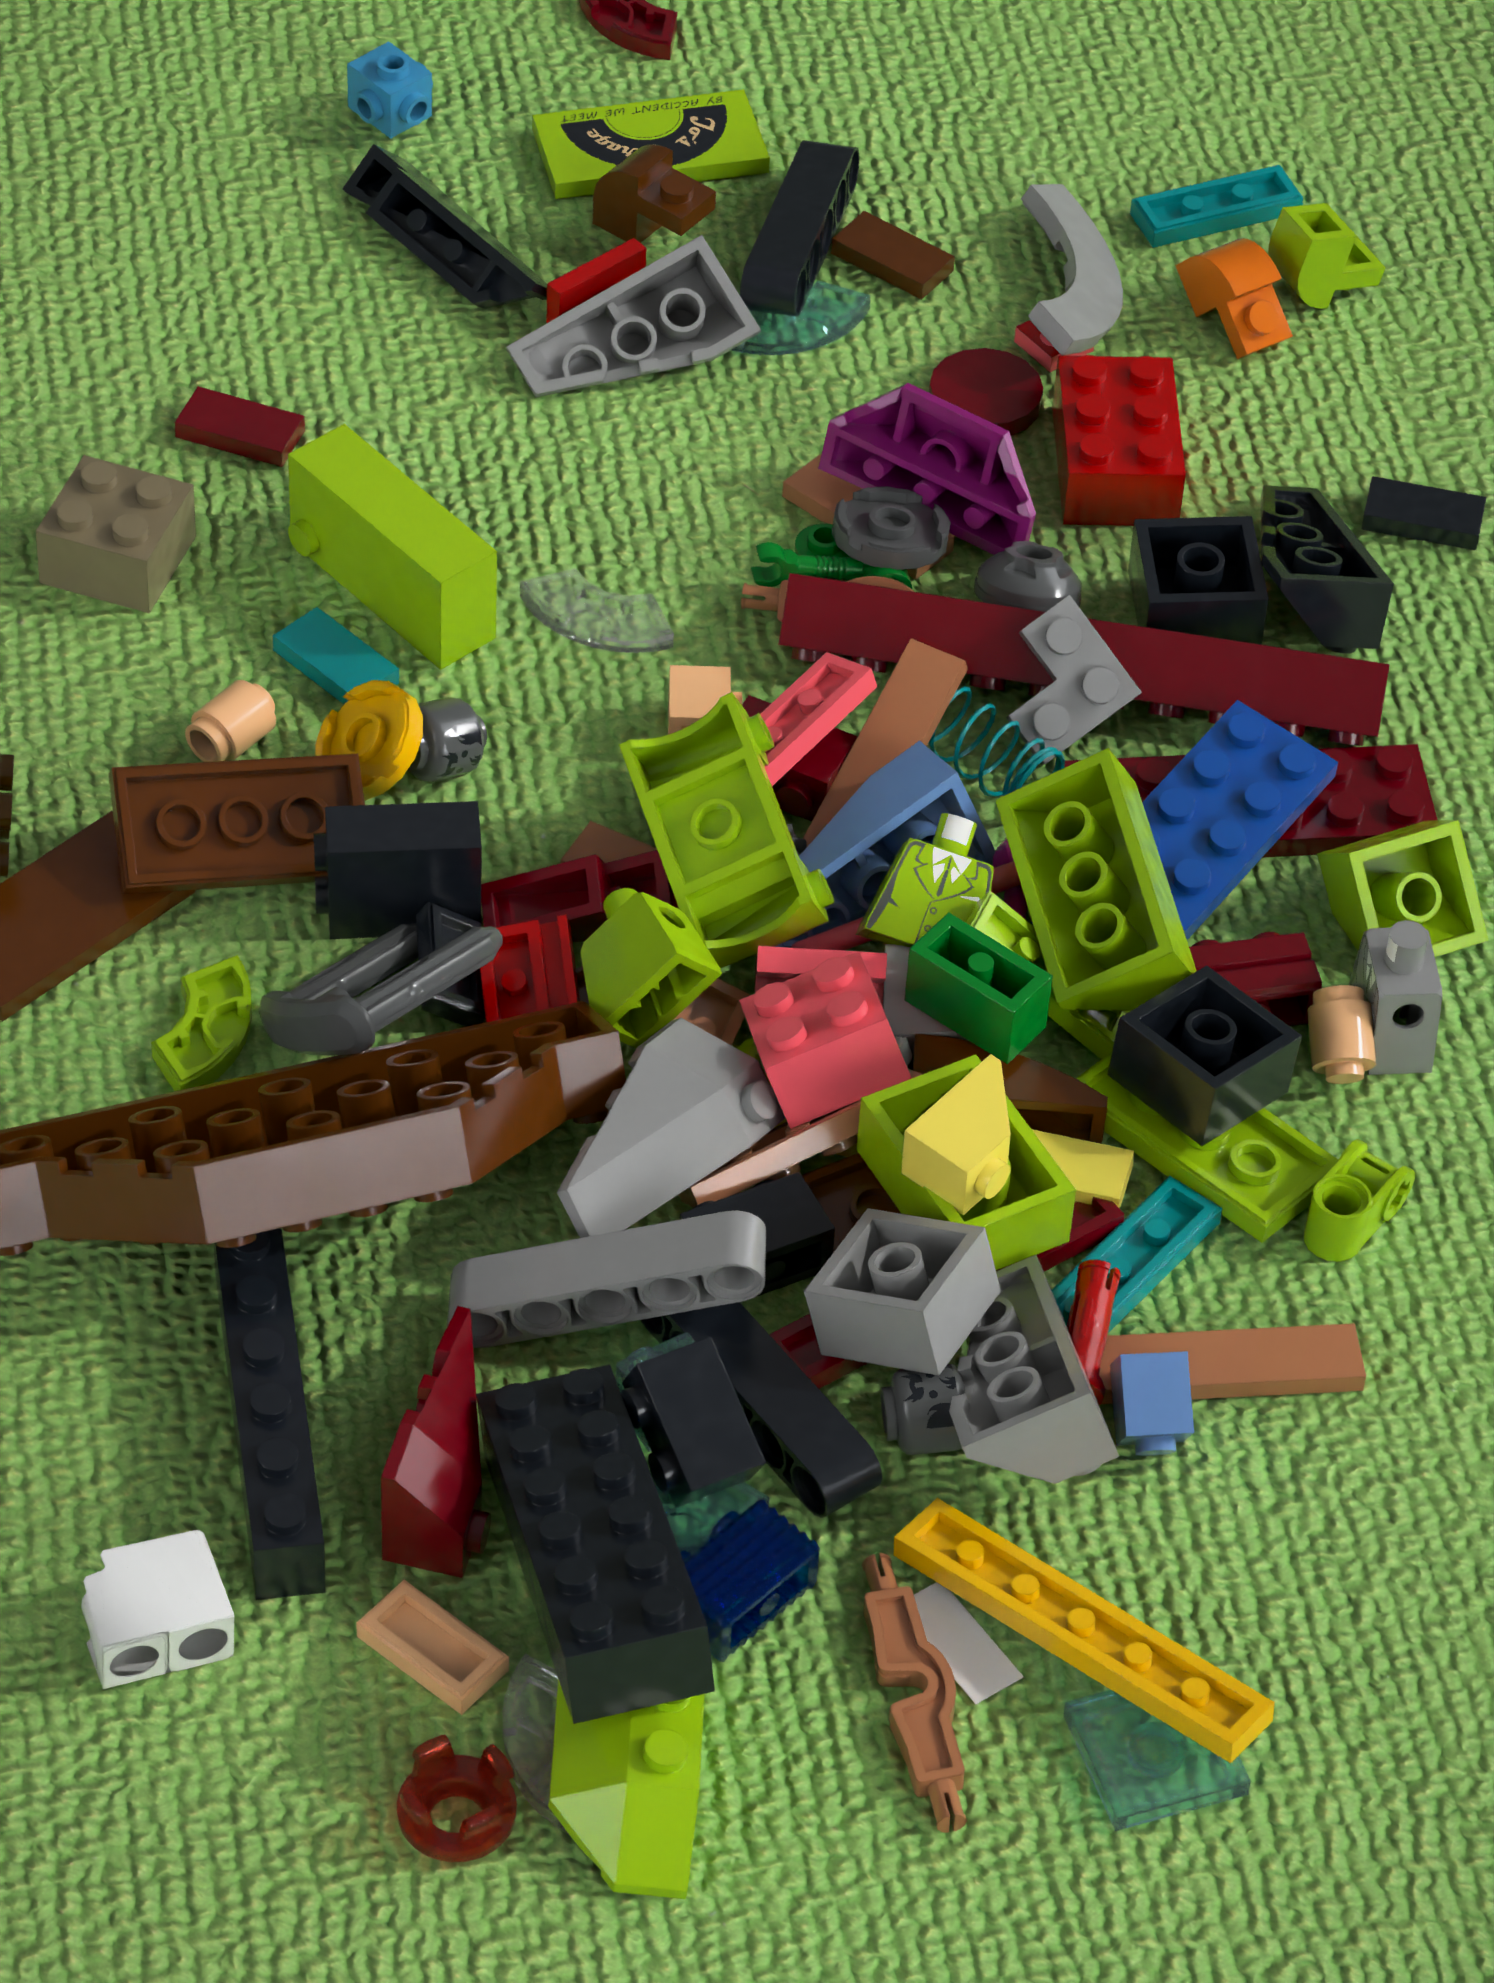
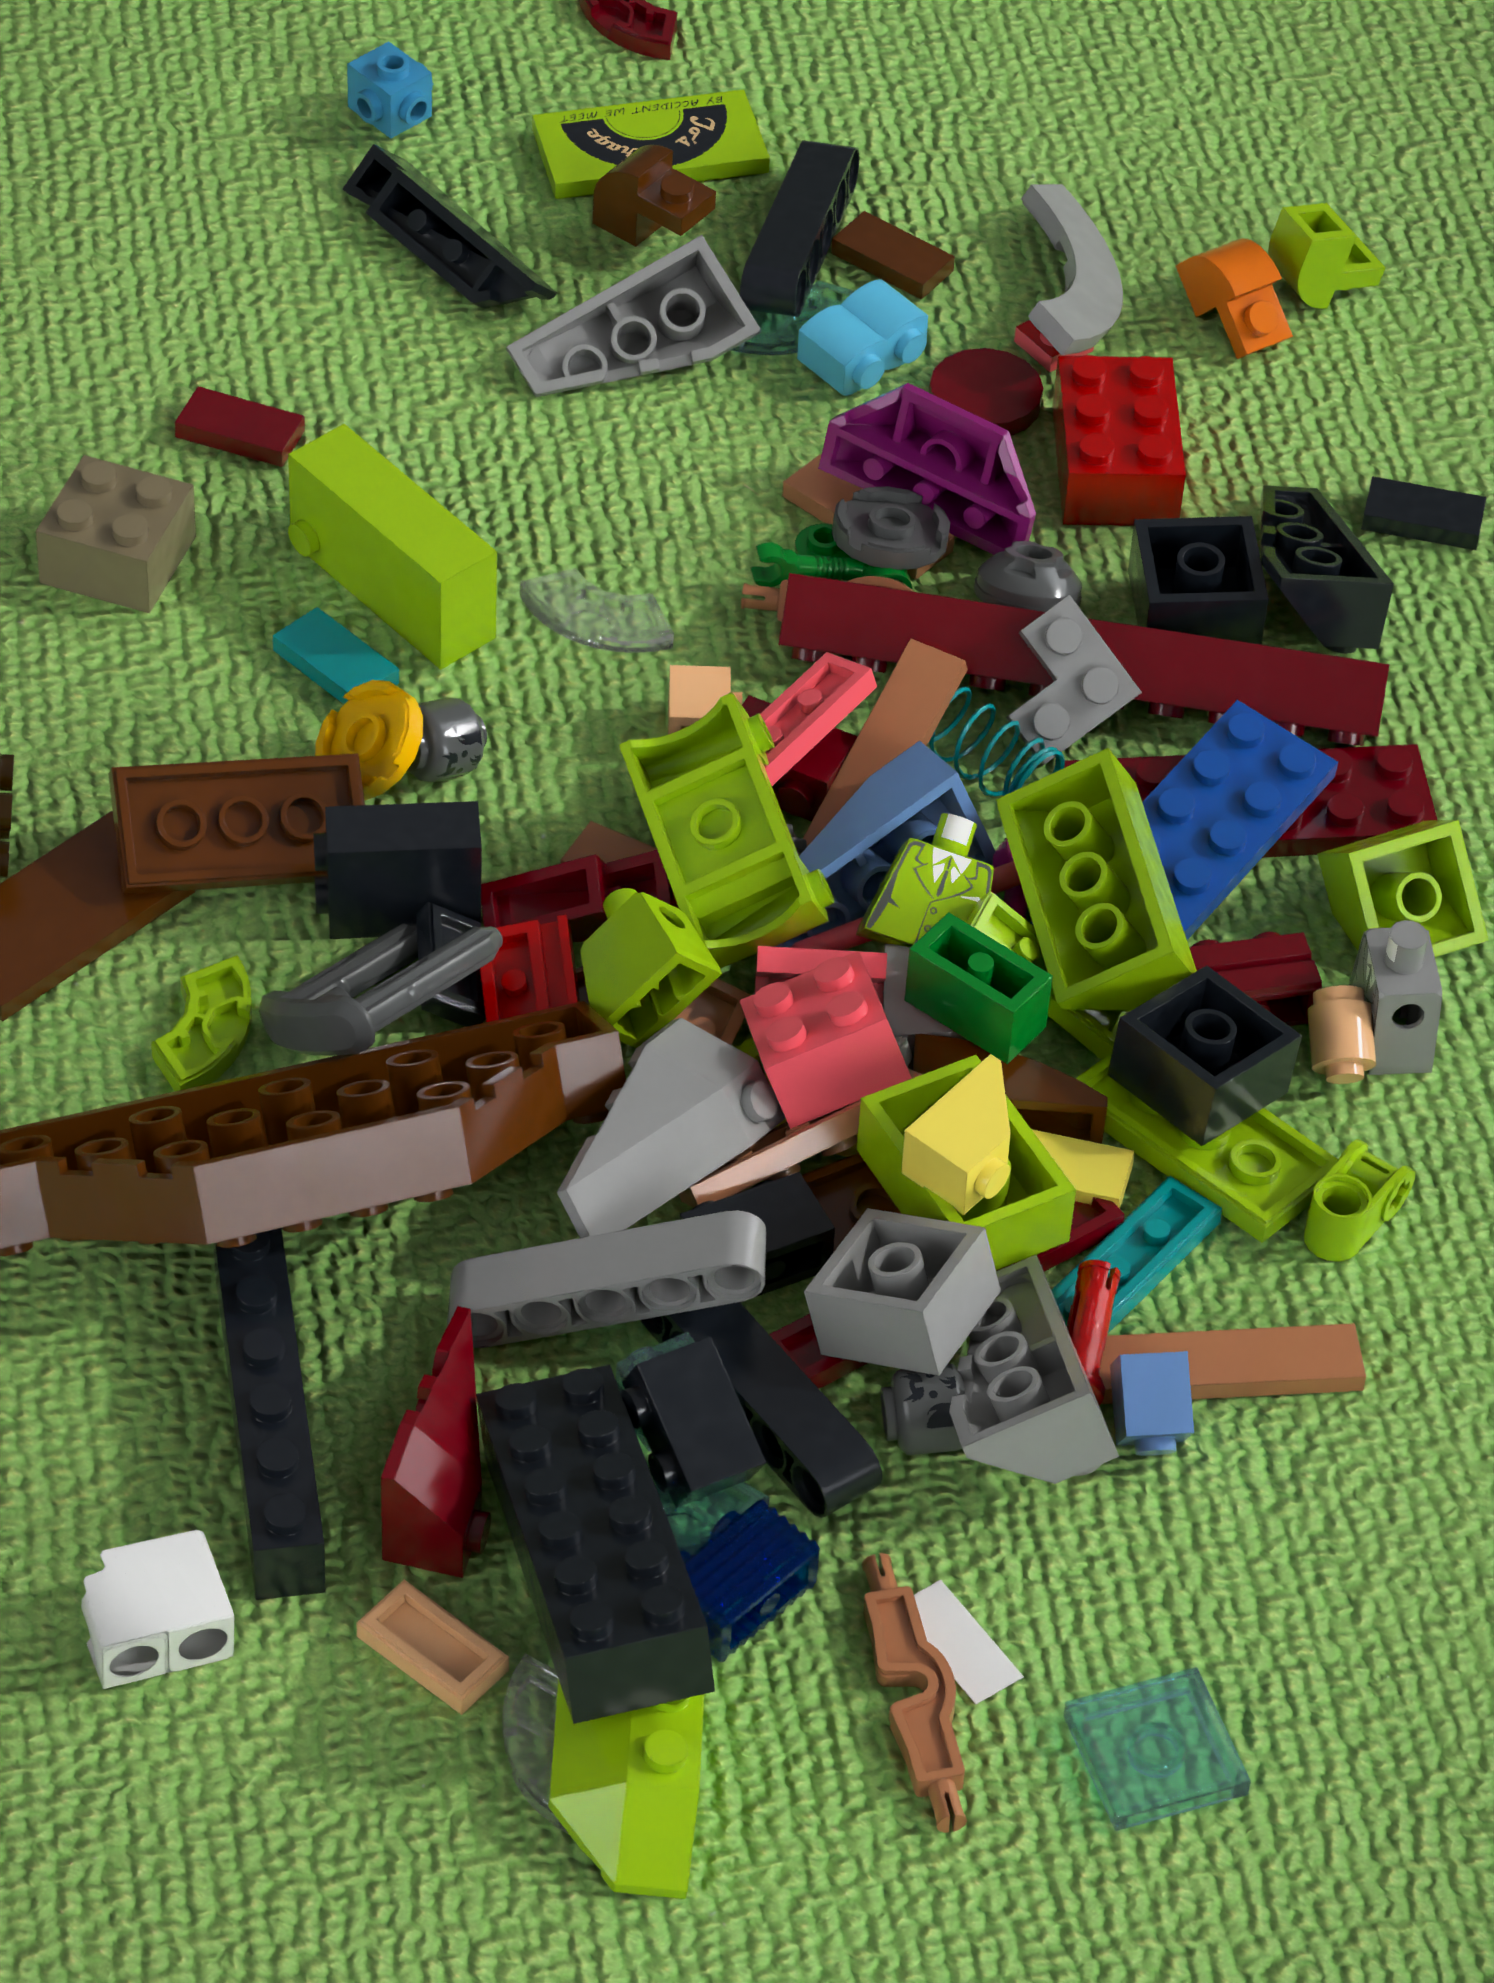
(231, 722): light nougat brick -> none
(441, 1775): clear red piece -> none
(594, 277): red tile -> none
(863, 337): none -> medium azure brick
(1084, 1630): yellow plate -> none
(1214, 206): teal tile -> none

